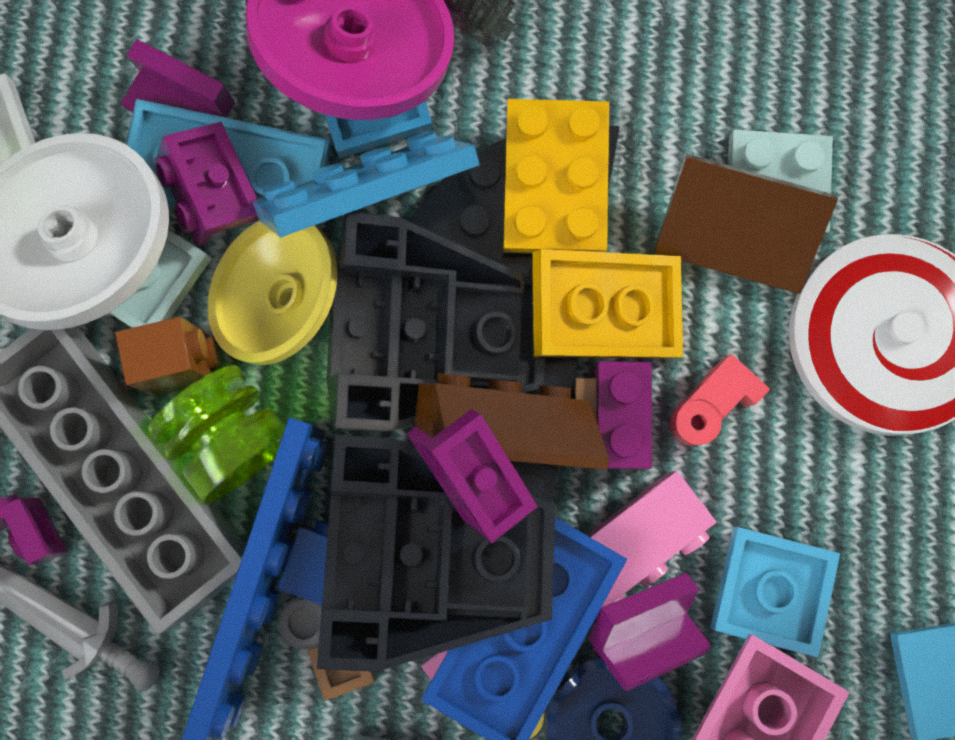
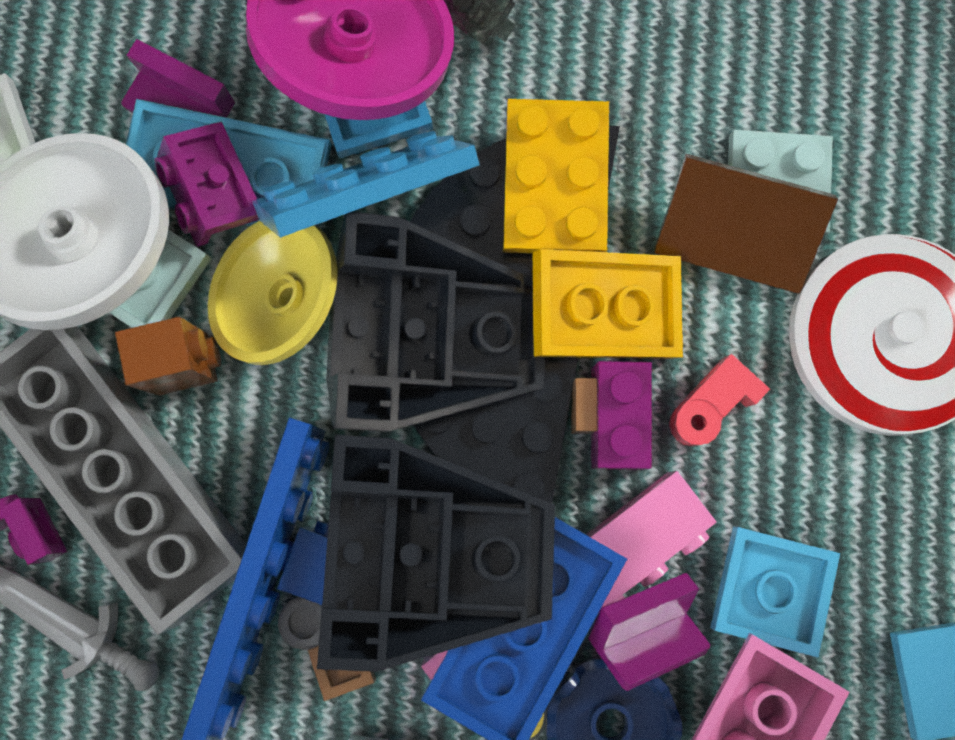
(215, 427): clear neon green wheel -> none
(476, 475): magenta panel -> none
(527, 426): reddish brown slope -> none

